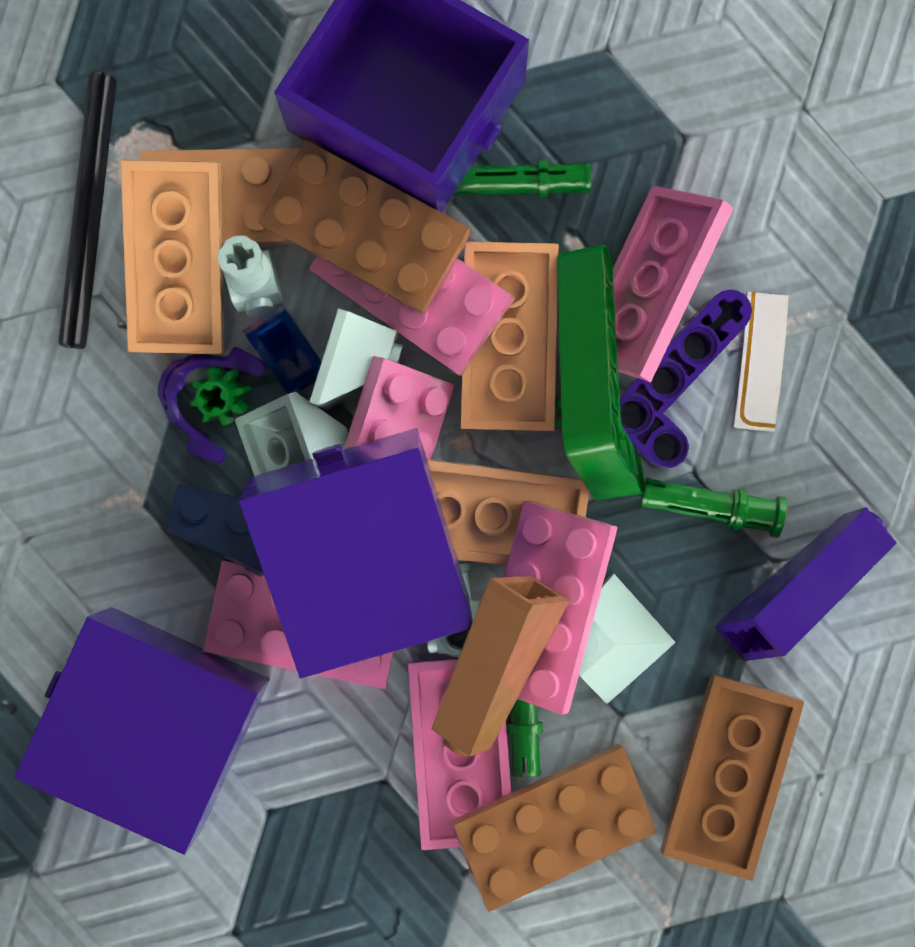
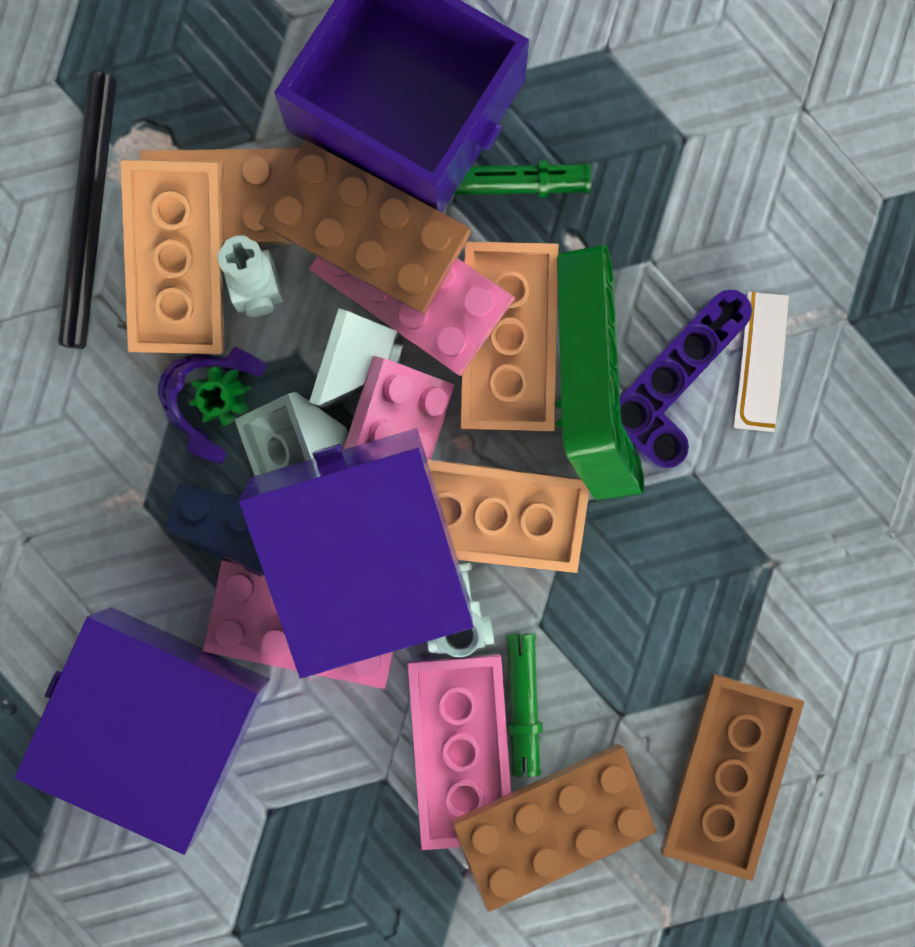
(285, 349): clear blue slope -> none
(496, 661): medium nougat slope -> none
(572, 559): bright pink plate -> none
(621, 641): light aqua slope -> none
(660, 272): bright pink plate -> none
(735, 509): green pin -> none
(806, 587): dark purple slope -> none

